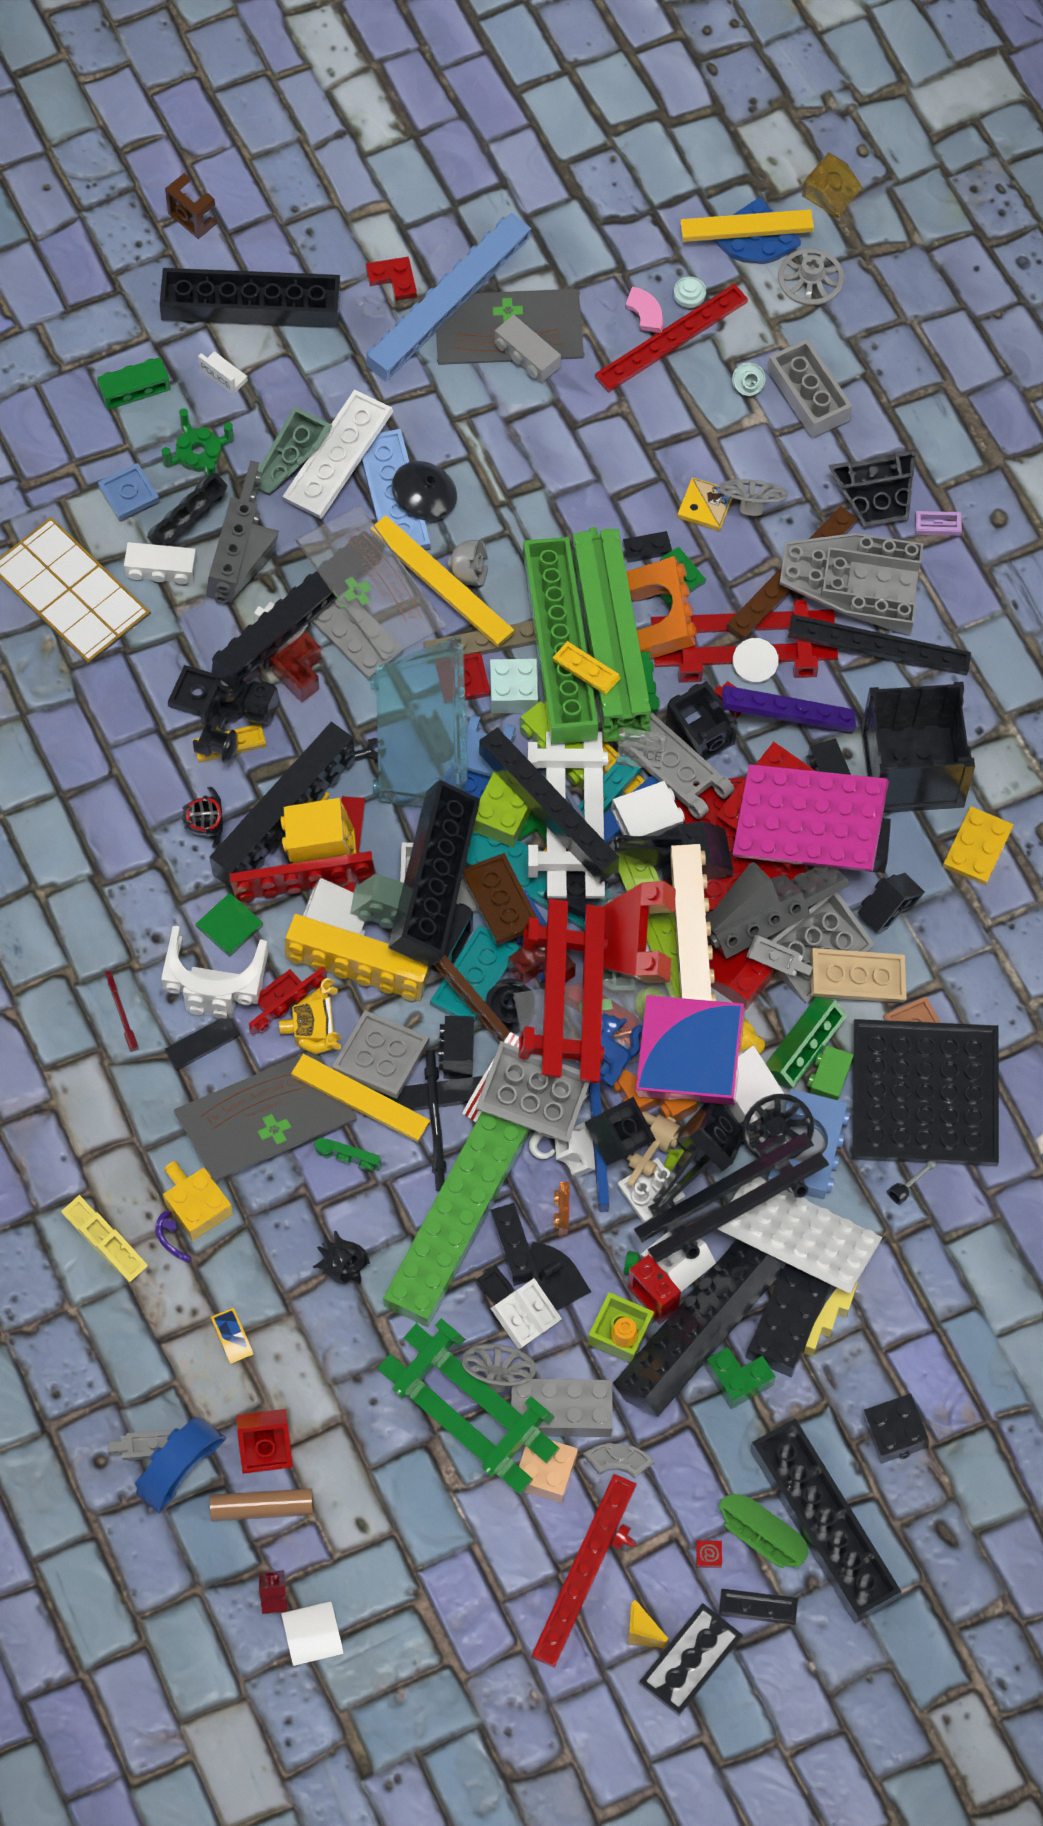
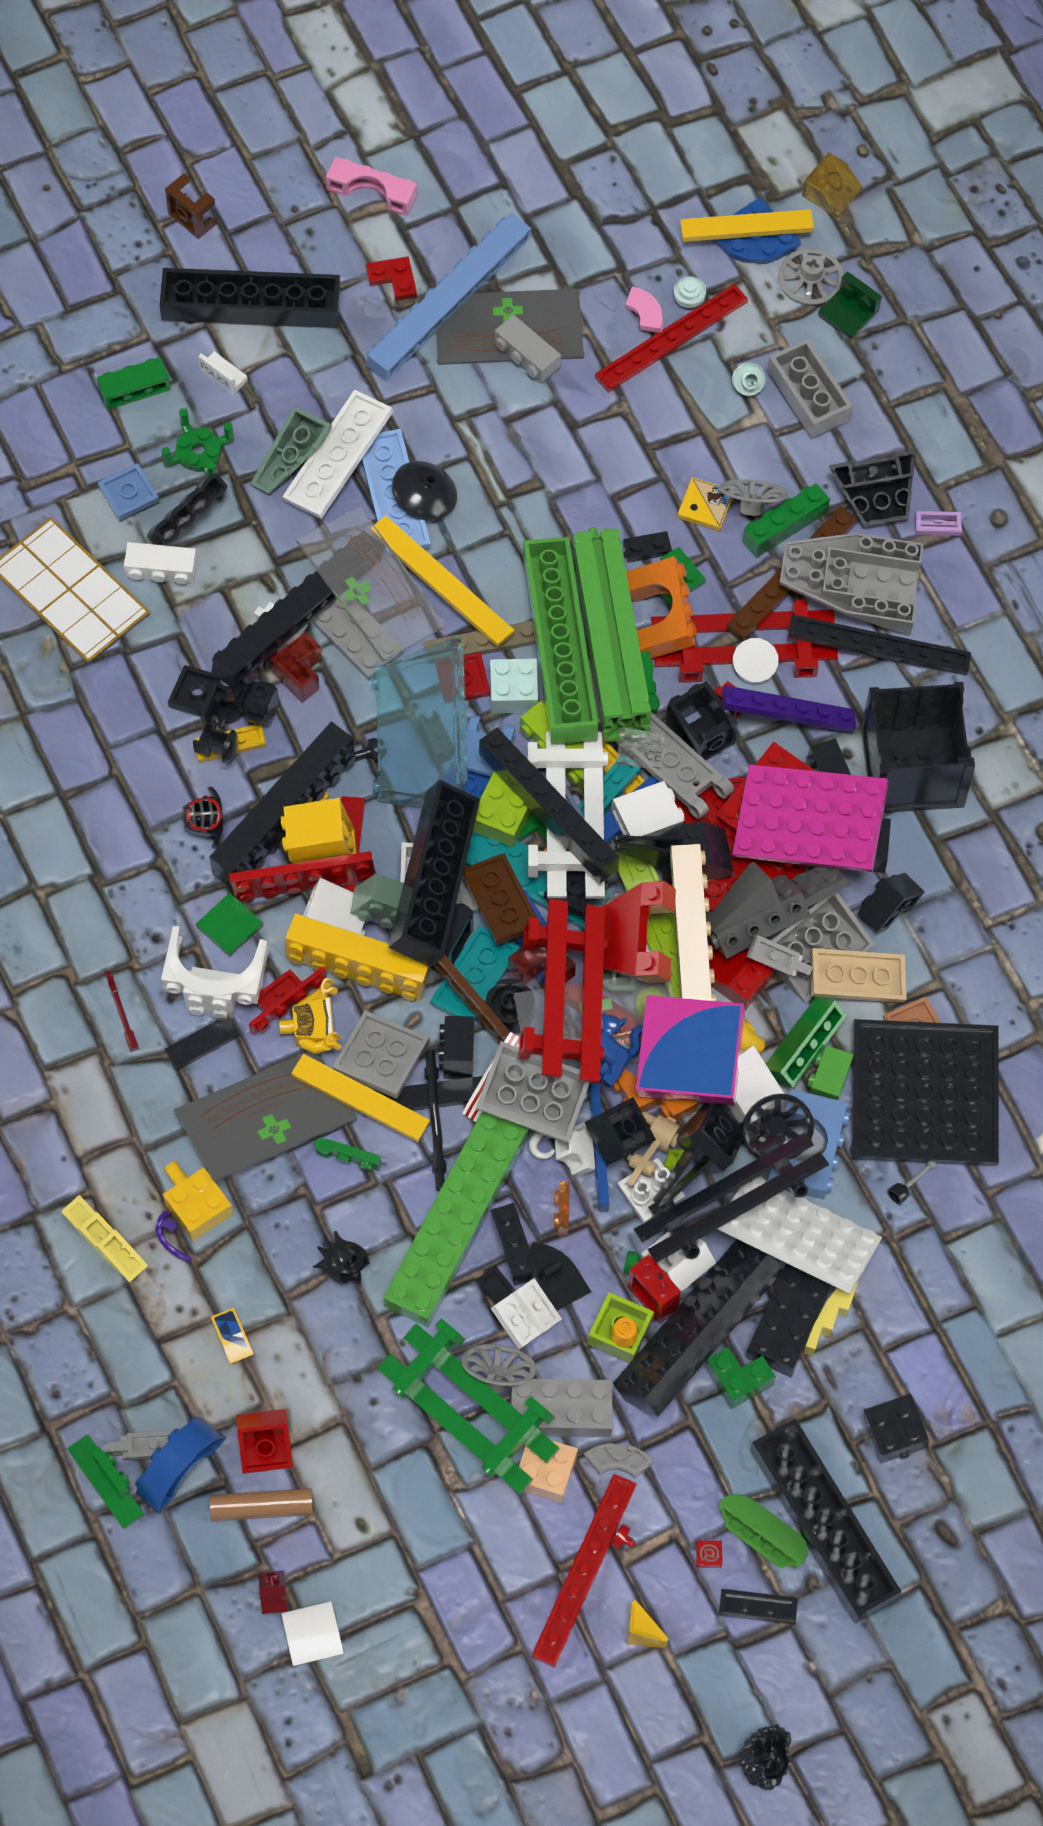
(106, 1480): none -> green bracket
(242, 543): dark grey wedge -> none
(348, 176): none -> bright pink arch
(468, 562): light grey cylinder -> none
(586, 667): yellow tile -> none
(690, 1659): piece -> none
(766, 1757): none -> black hair
(785, 520): none -> green brick
(851, 305): none -> dark green bracket
(978, 845): yellow plate -> none

